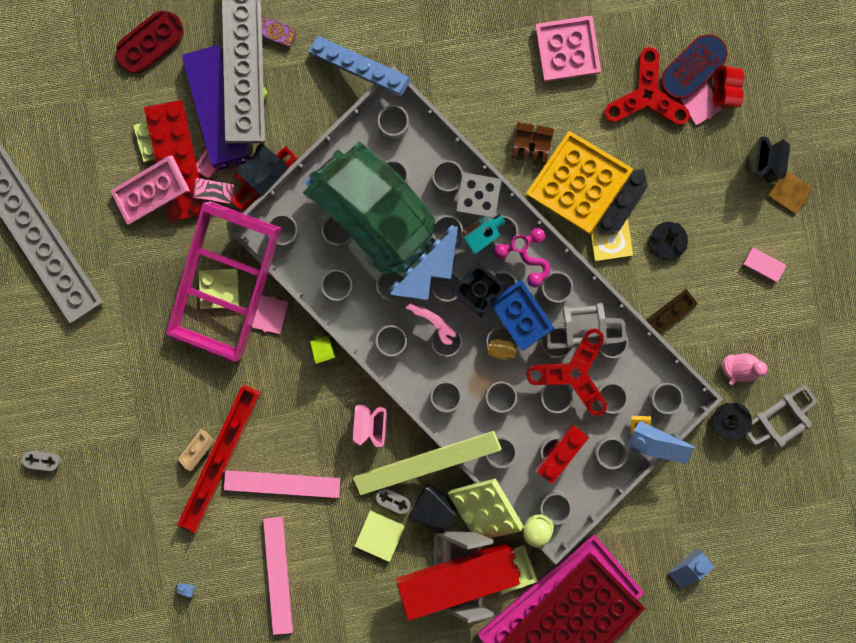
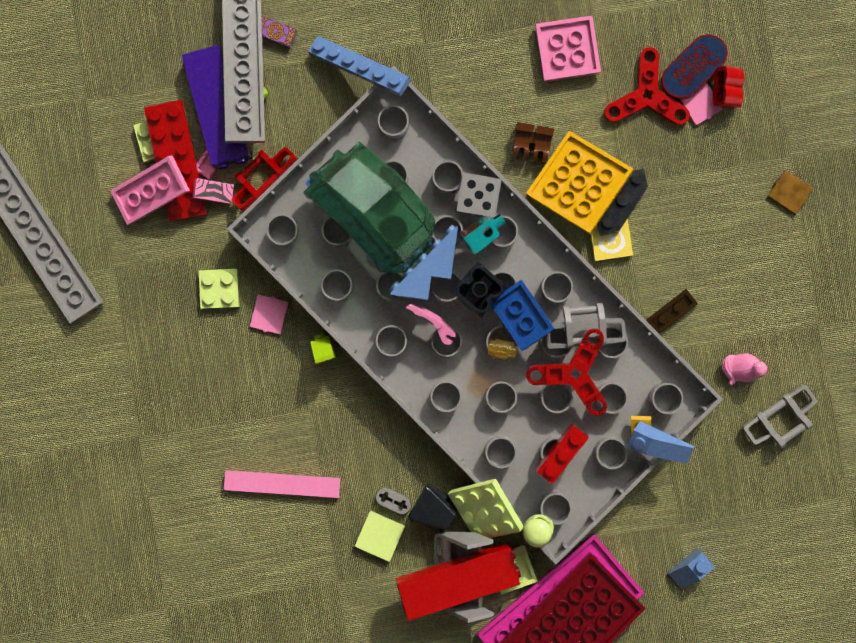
(41, 465): light grey beam -> none
(149, 41): dark red tile -> none
(185, 589): medium blue tile -> none
(195, 339): dark pink window -> none
(196, 450): tan plate -> none
(219, 458): red tile -> none
(262, 169): black brick -> none
(278, 575): bright pink tile -> none
(369, 425): bright pink piece -> none
(427, 462): yellowish green tile -> none
(536, 236): dark pink piece -> none
(674, 231): black plate -> none
(732, 411): black plate -> none
(764, 264): bright pink tile -> none
(769, 159): black piece -> none

